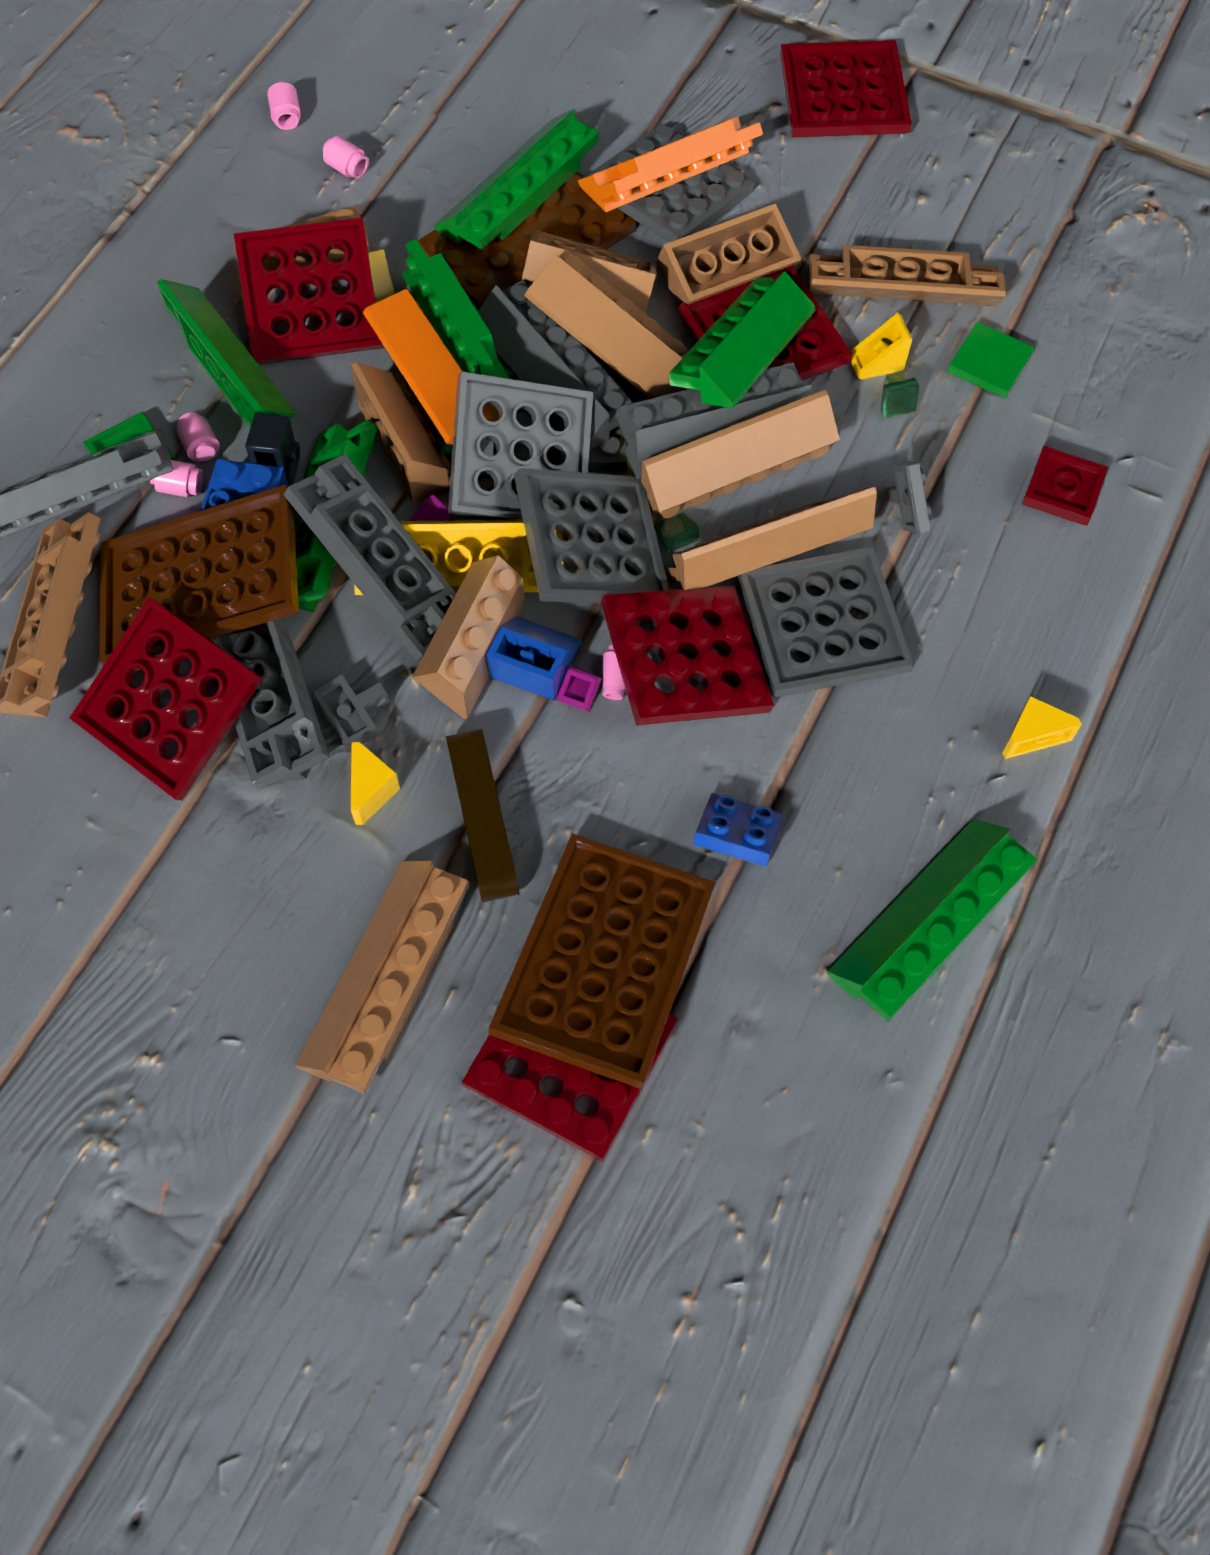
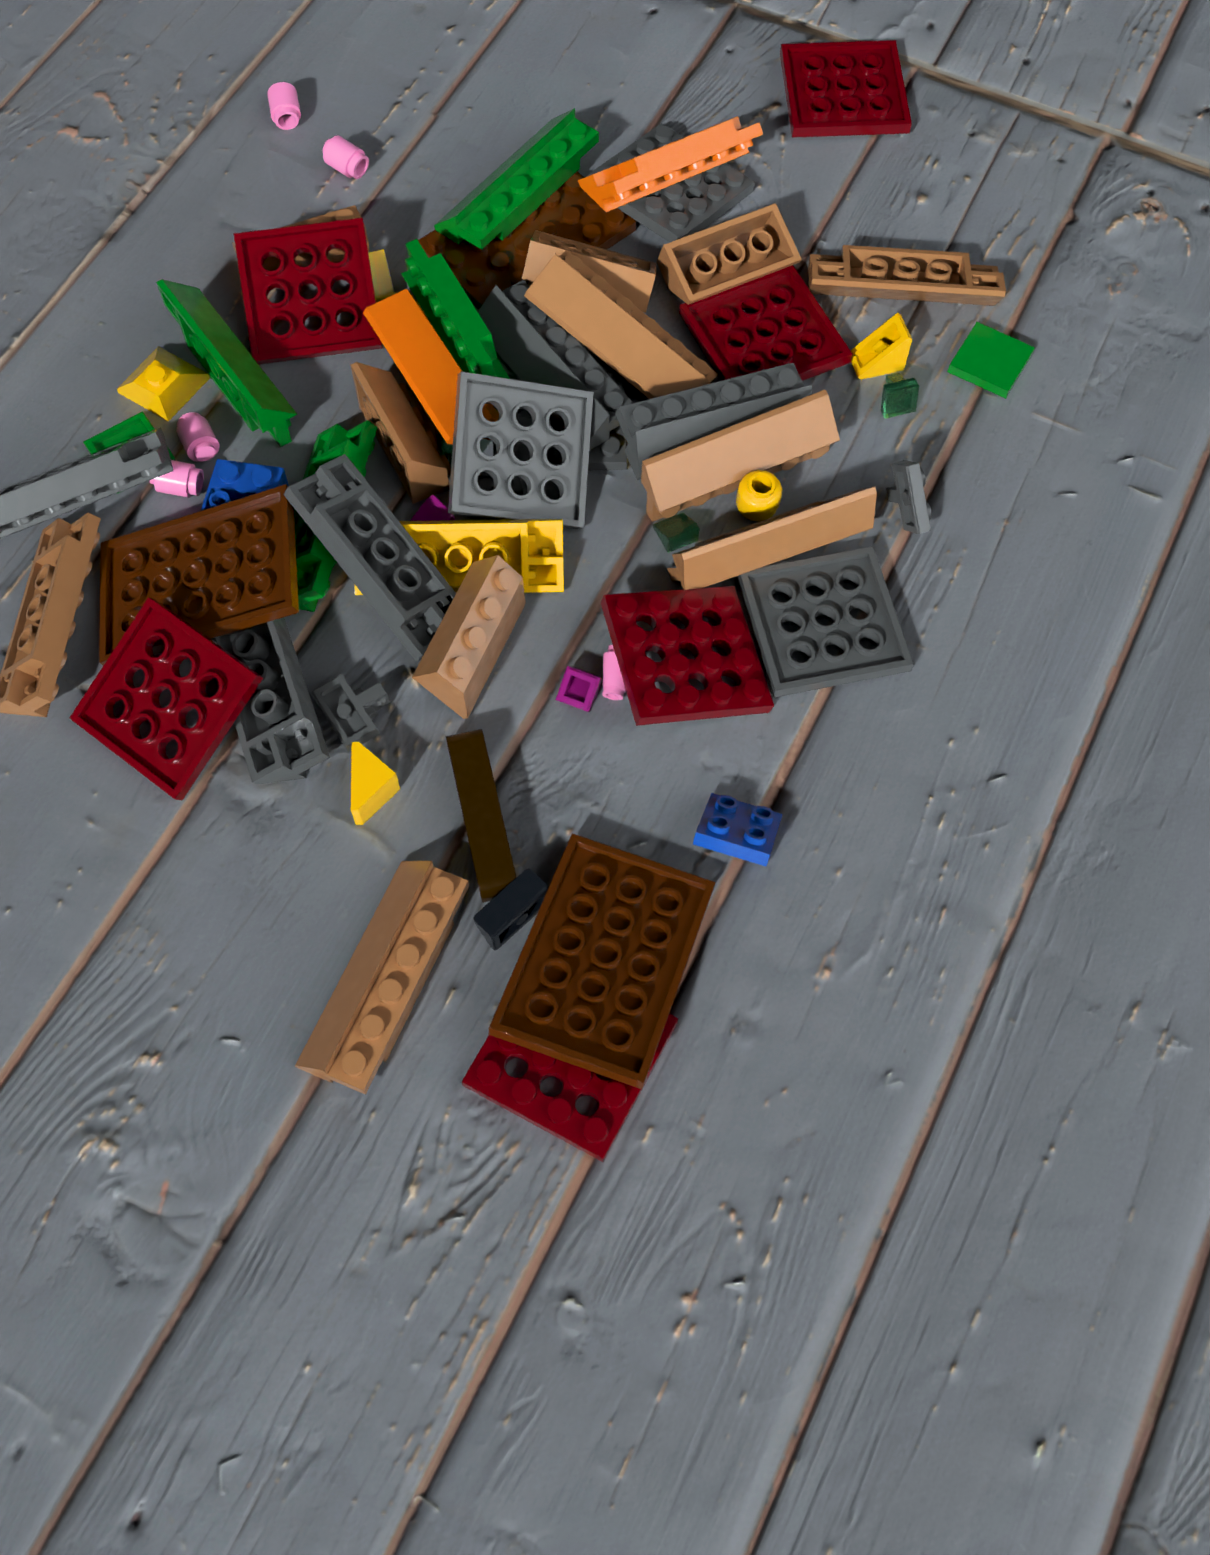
(163, 383): none -> yellow slope
(273, 444): black brick -> none
(511, 908): none -> black slope
(531, 656): blue slope -> none
(549, 551): dark grey piece -> none
(744, 341): green slope -> none
(758, 495): none -> yellow head
(932, 918): green slope -> none
(1040, 728): yellow slope -> none
(1065, 485): dark red plate -> none

